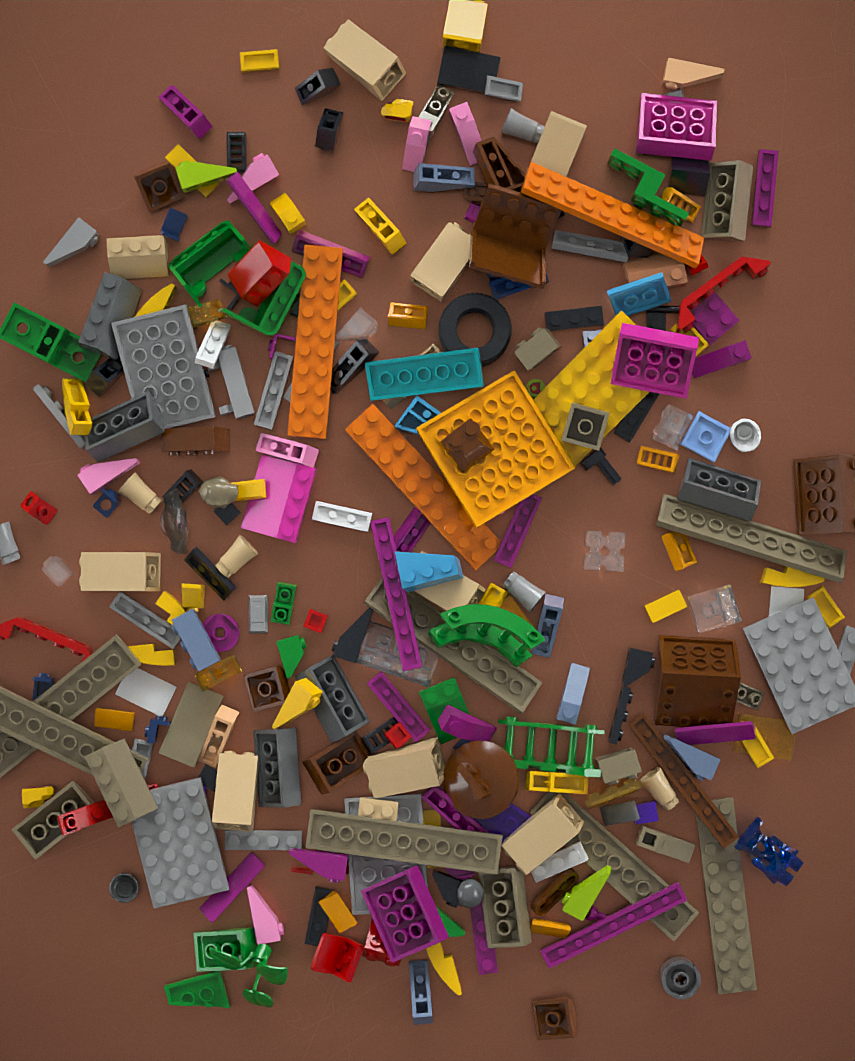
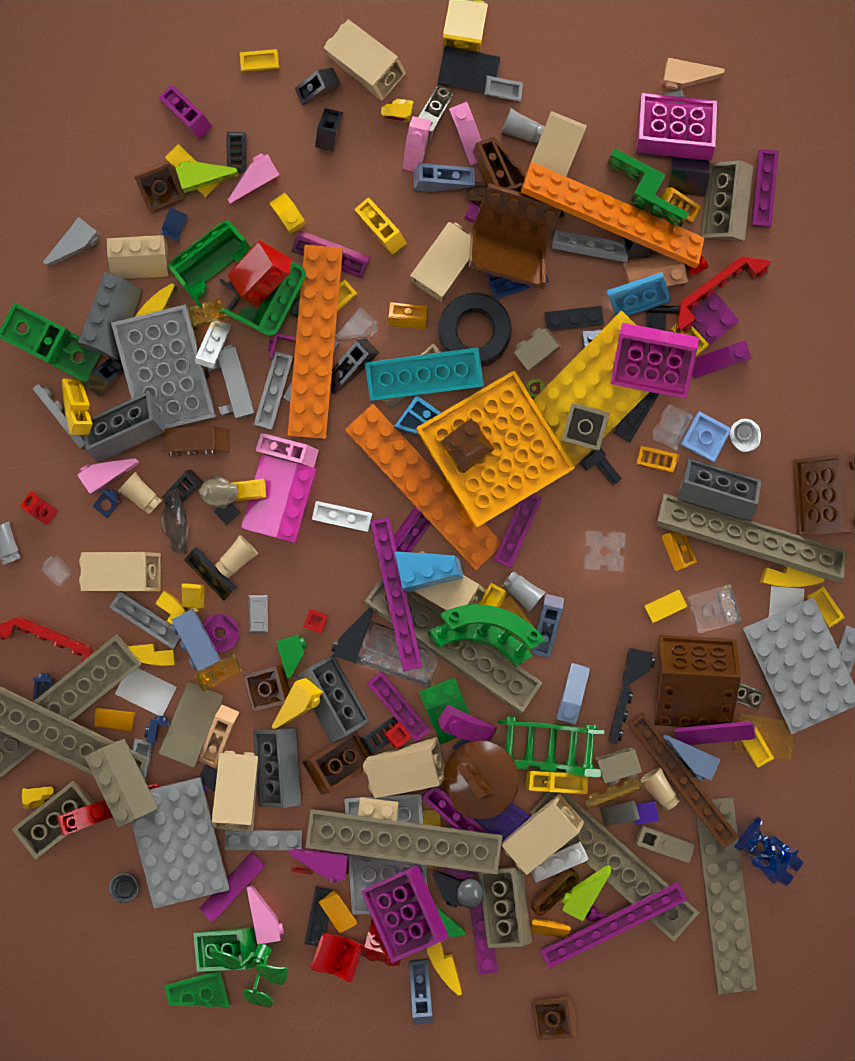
(254, 207): magenta slope -> none
(283, 603): green slope -> none
(690, 982): flat silver brick -> none

